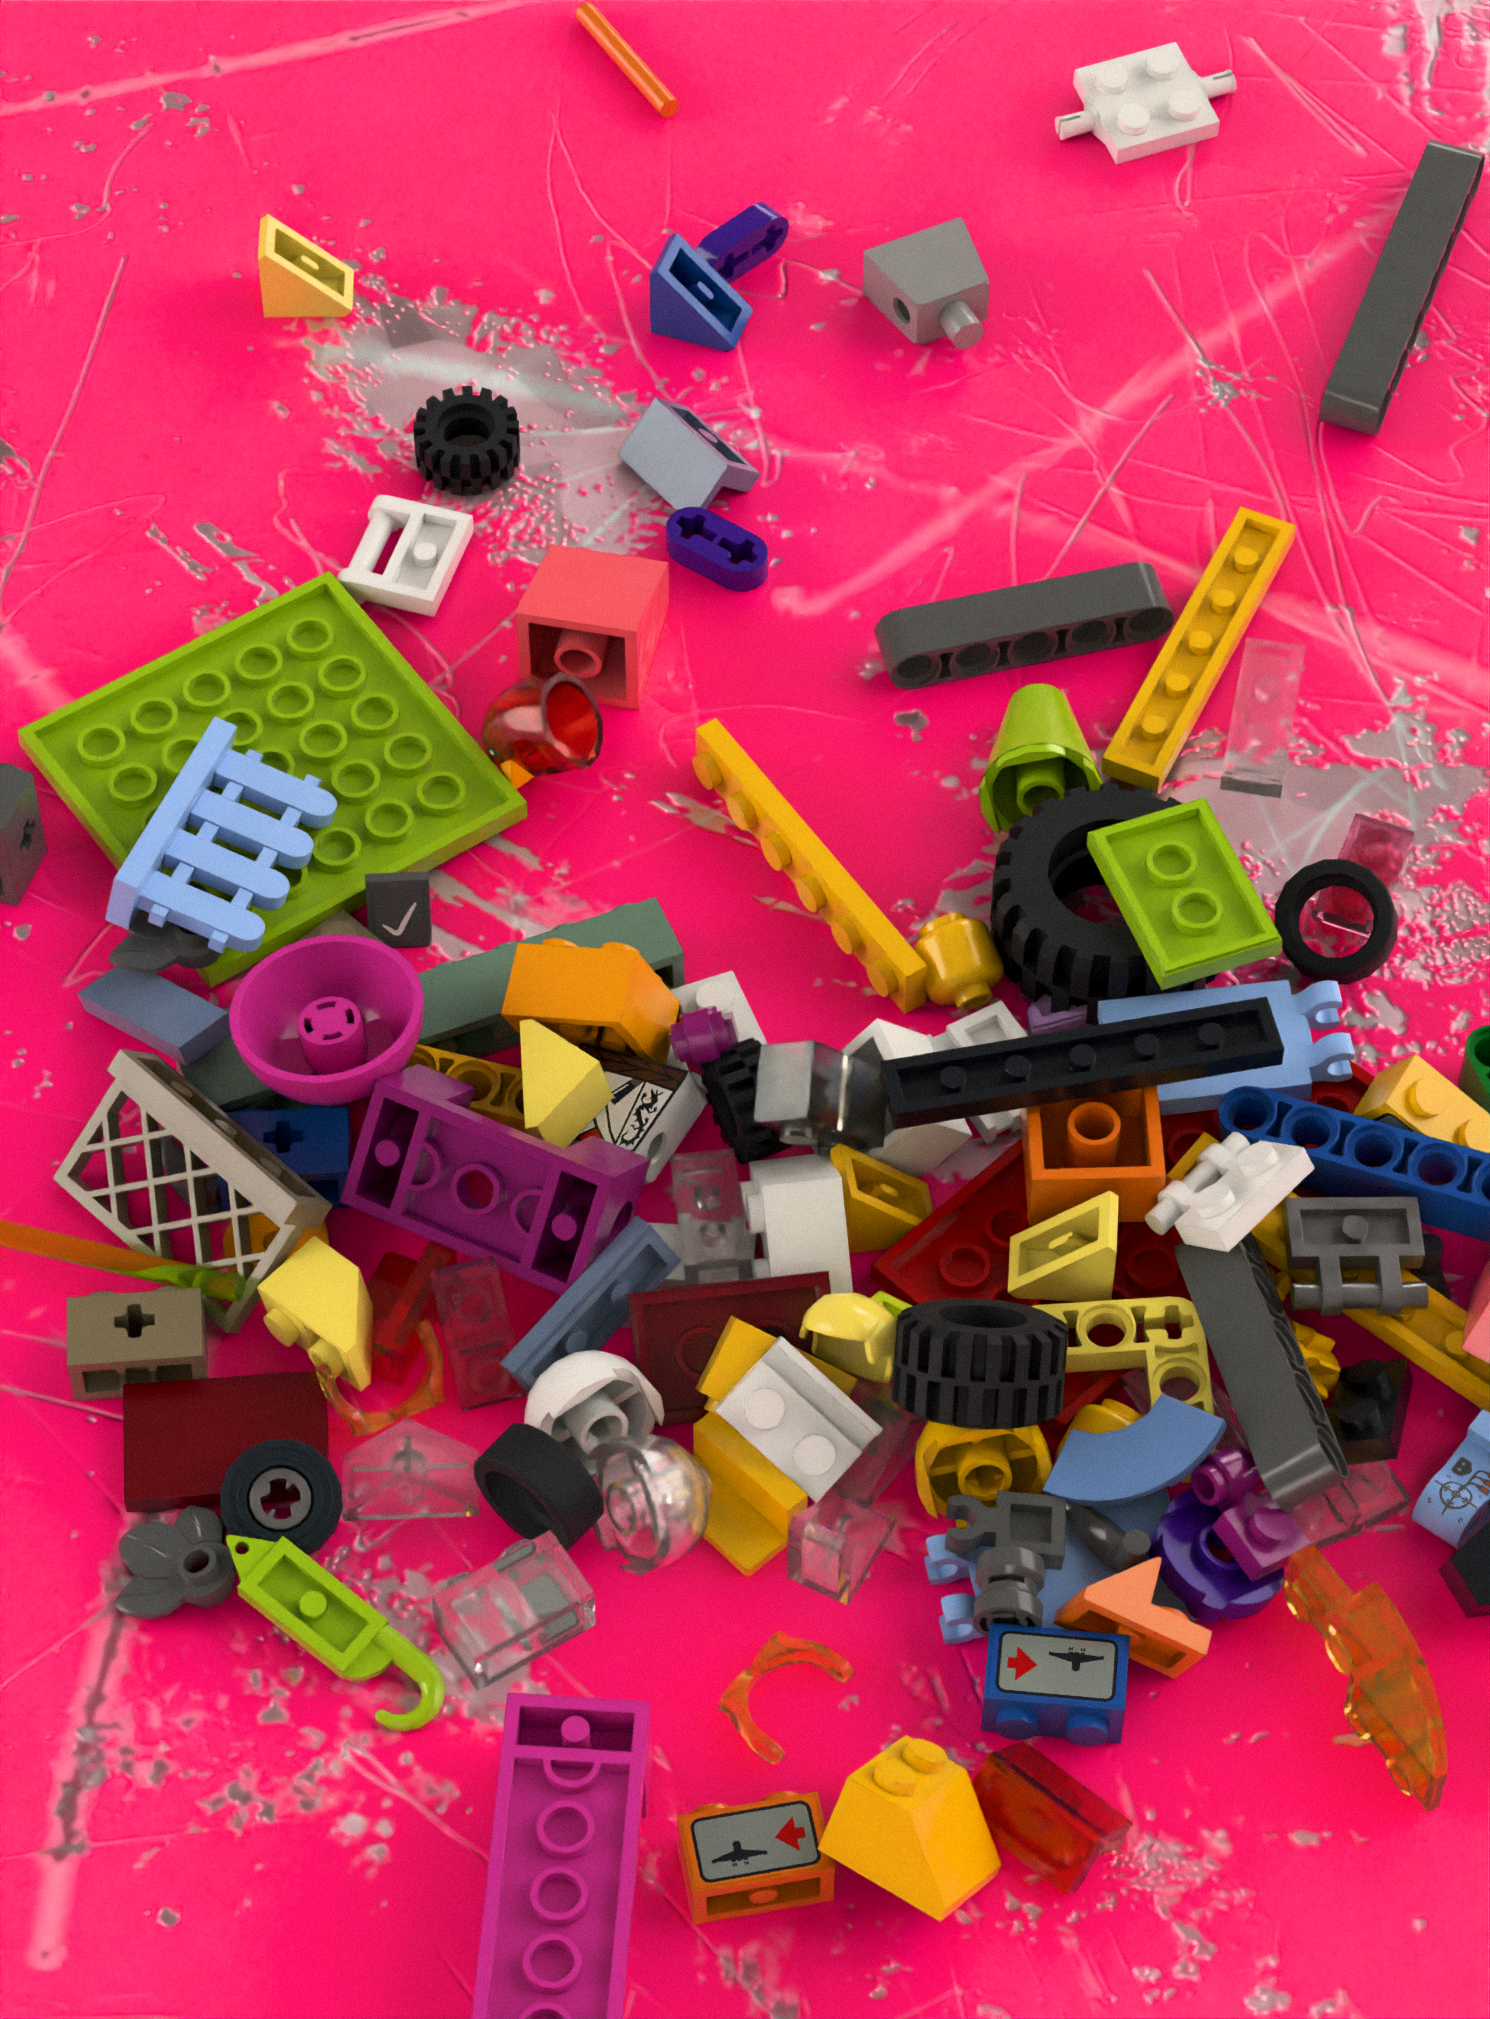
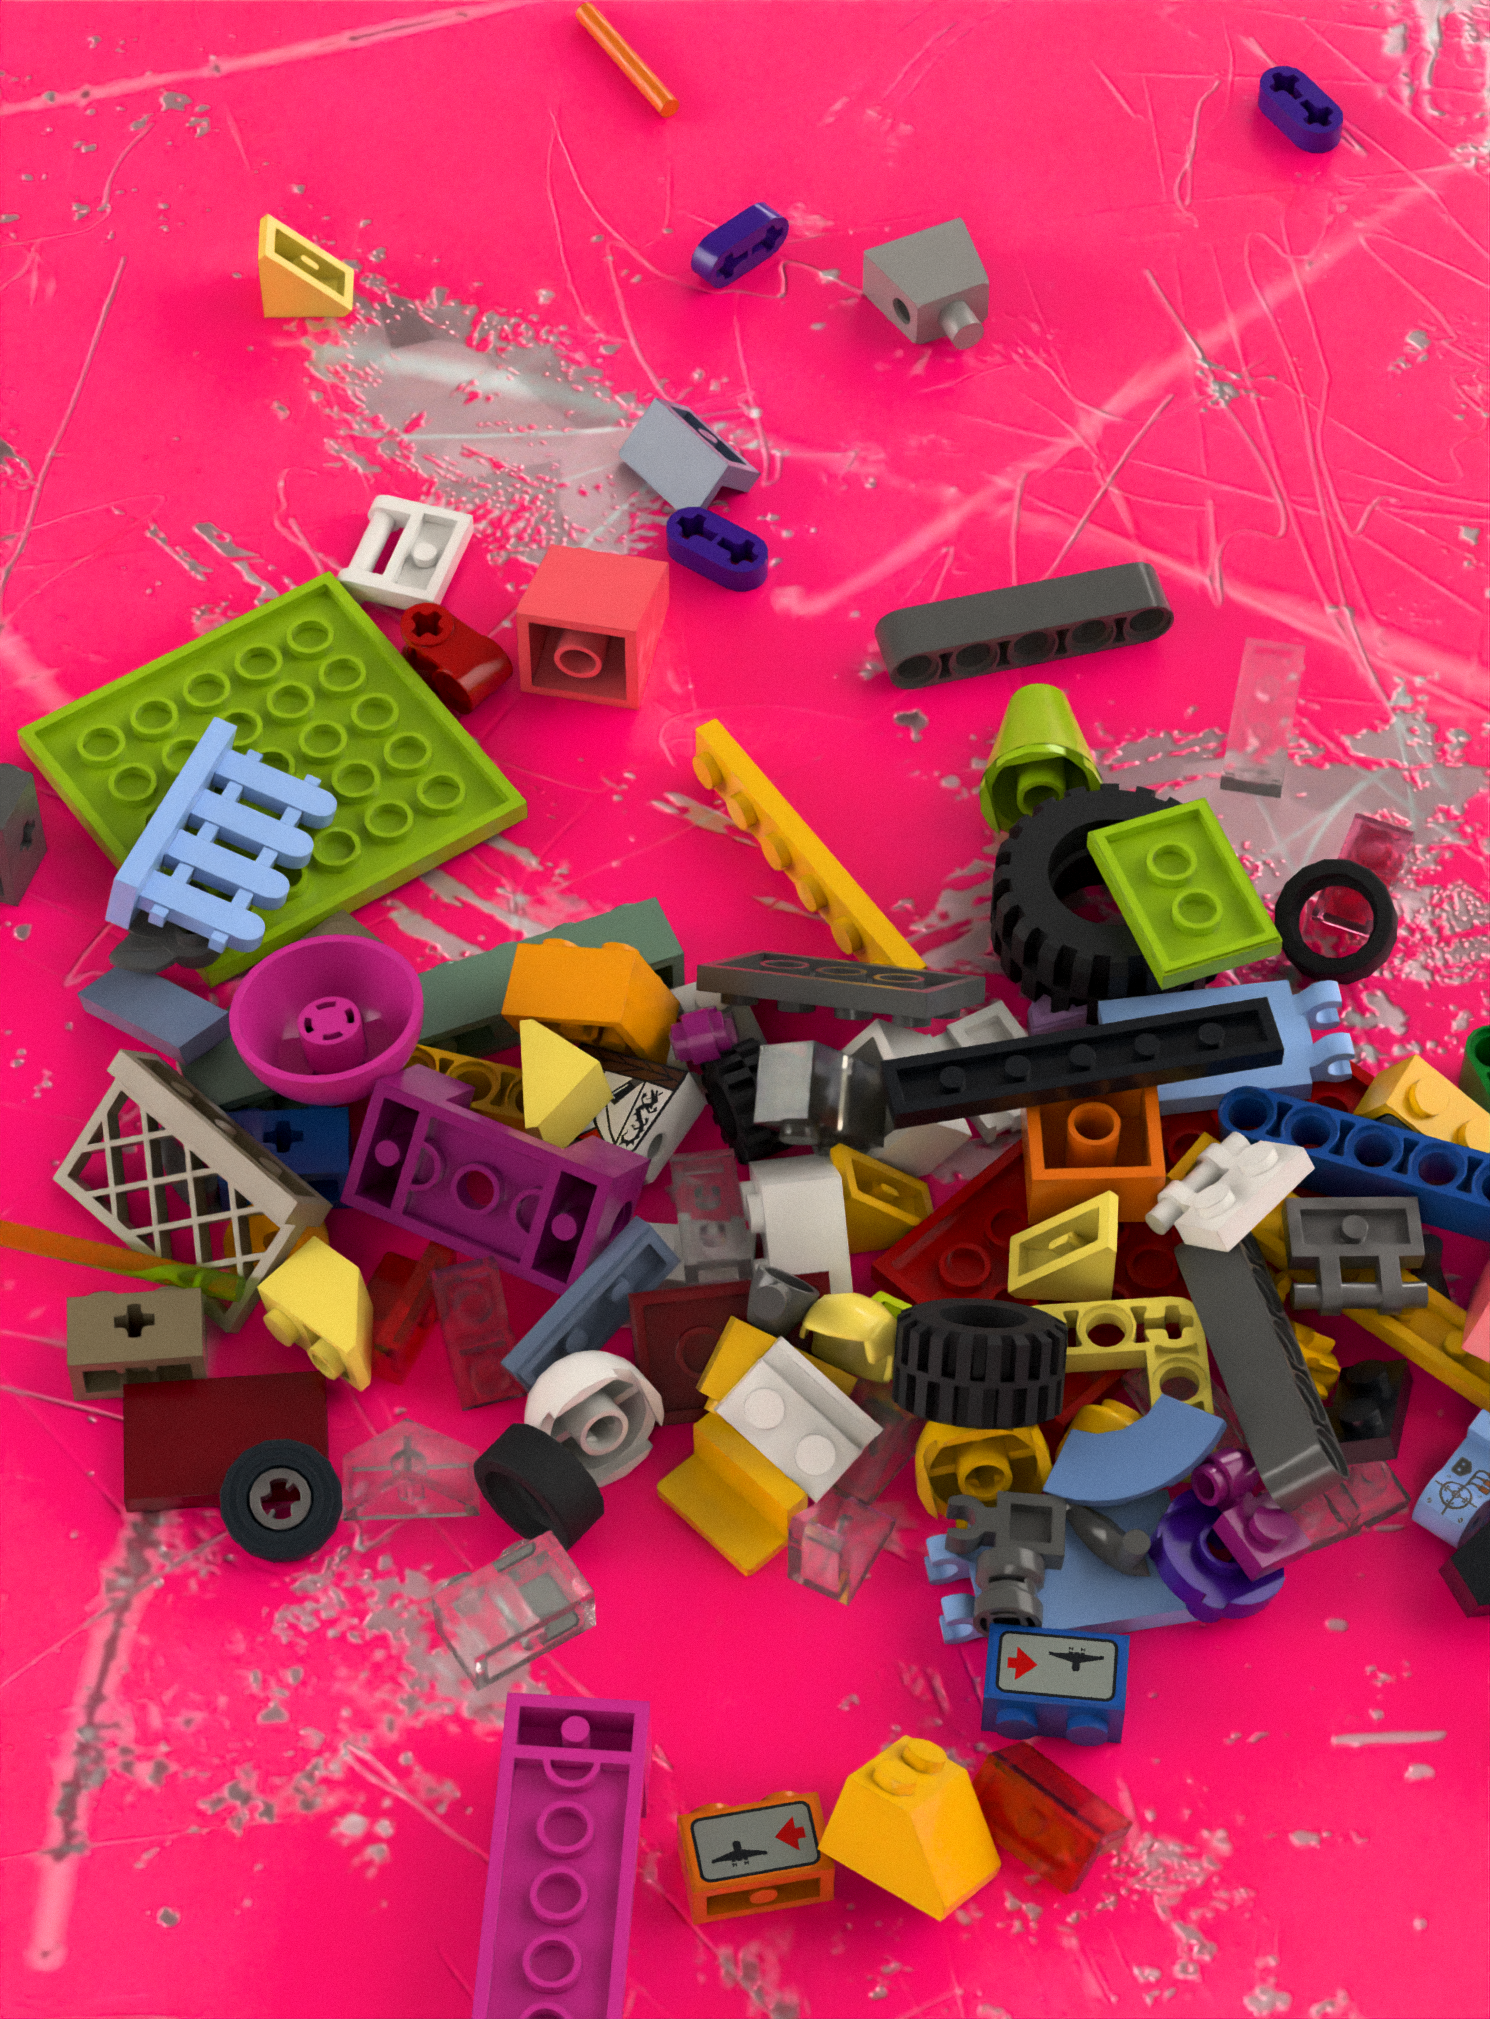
(176, 1565): dark grey plate -> none
(332, 1623): lime plate -> none
(399, 908): dark grey slope -> none
(426, 1395): cap -> none
(452, 656): none -> red piece
(470, 464): black tyre -> none
(543, 727): clear red piece -> none
(652, 1500): clear cylinder -> none
(693, 300): blue slope -> none
(777, 1652): cap -> none
(778, 1300): none -> dark grey bar
(847, 986): none -> dark grey plate
(959, 961): yellow head -> none
(1123, 1606): orange slope -> none
(1145, 103): white plate -> none
(1198, 650): yellow plate -> none
(1294, 113): none -> dark purple beam
(1389, 1684): slope -> none
(1402, 288): dark grey beam -> none

